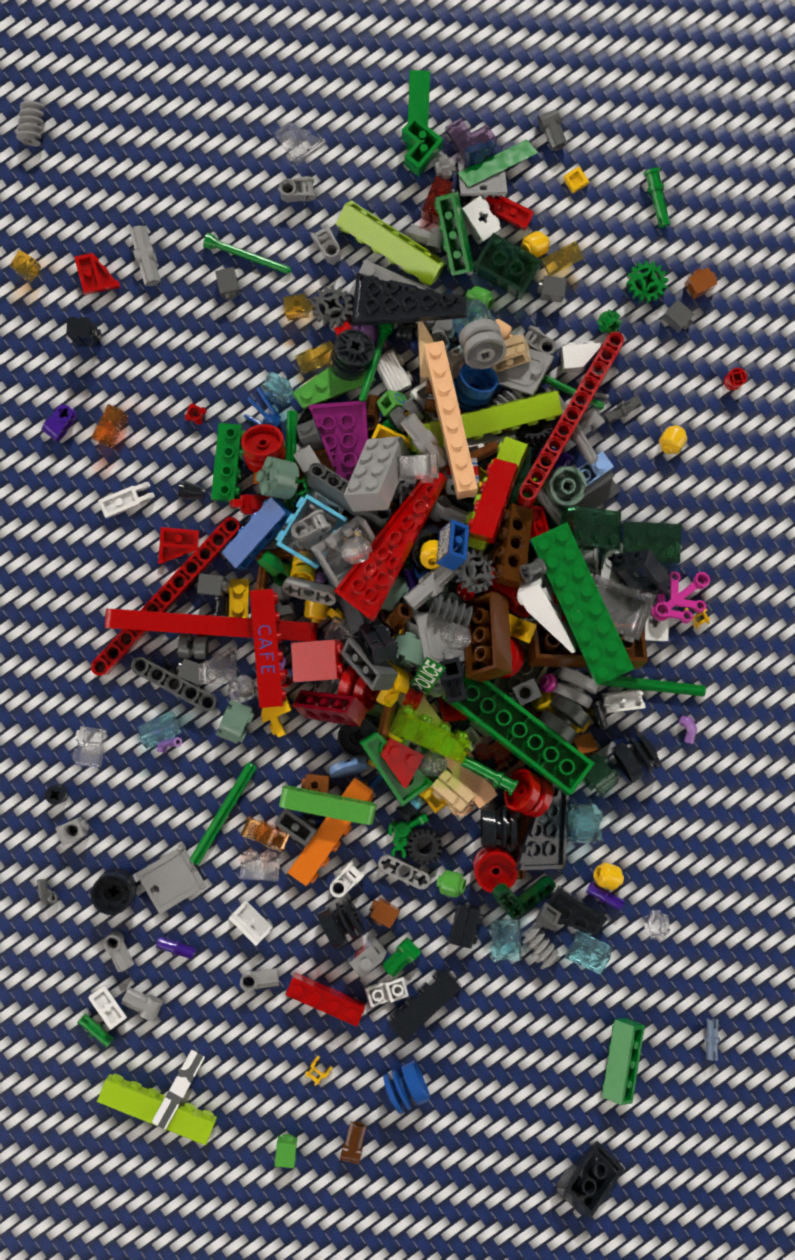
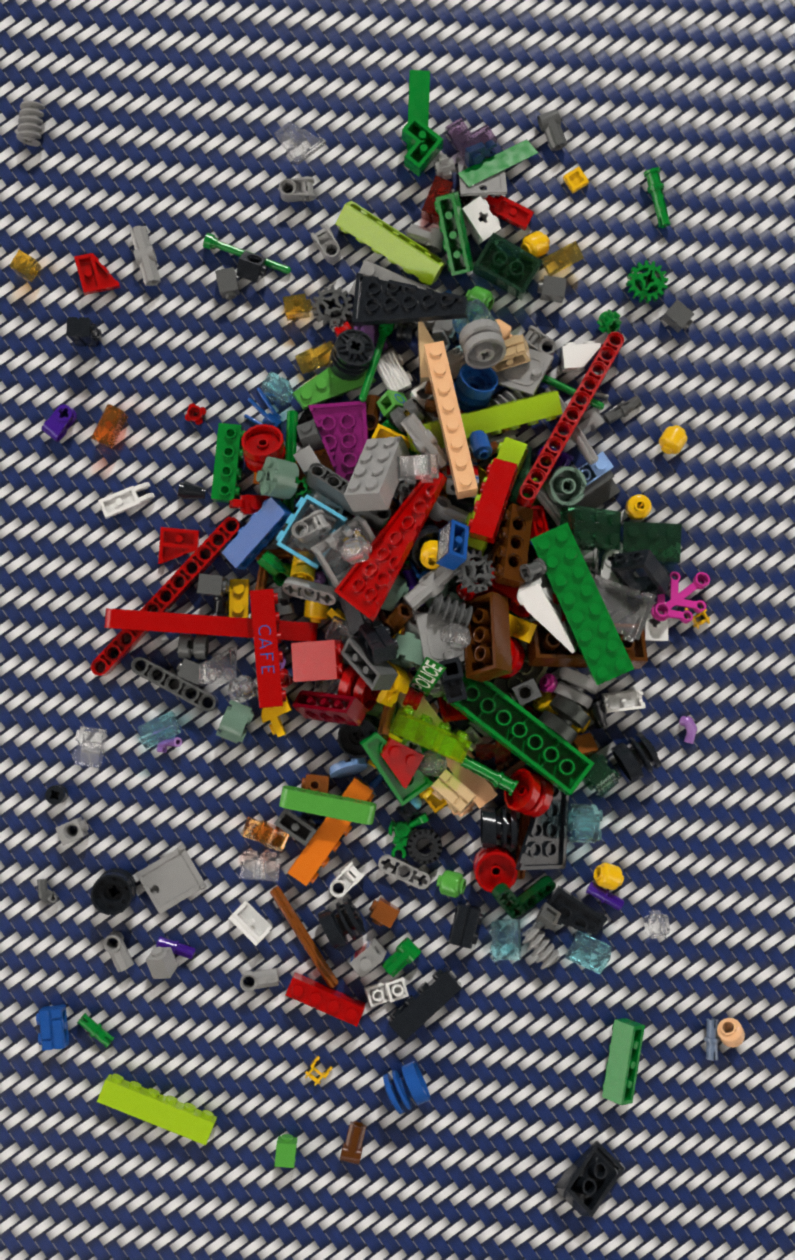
(53, 1027): none -> blue brick
(107, 1007): white hinge -> none
(146, 1005): light grey piece -> none
(161, 963): none -> light grey brick
(178, 1089): sticker -> none
(223, 813): green axle -> none
(251, 267): none -> black brick
(304, 937): none -> dark orange axle
(480, 445): none -> blue brick
(535, 435): black tyre -> none
(636, 501): none -> yellow head
(656, 685): green axle -> none
(701, 282): dark orange brick -> none
(730, 1032): none -> light nougat head
(731, 379): red wheel -> none

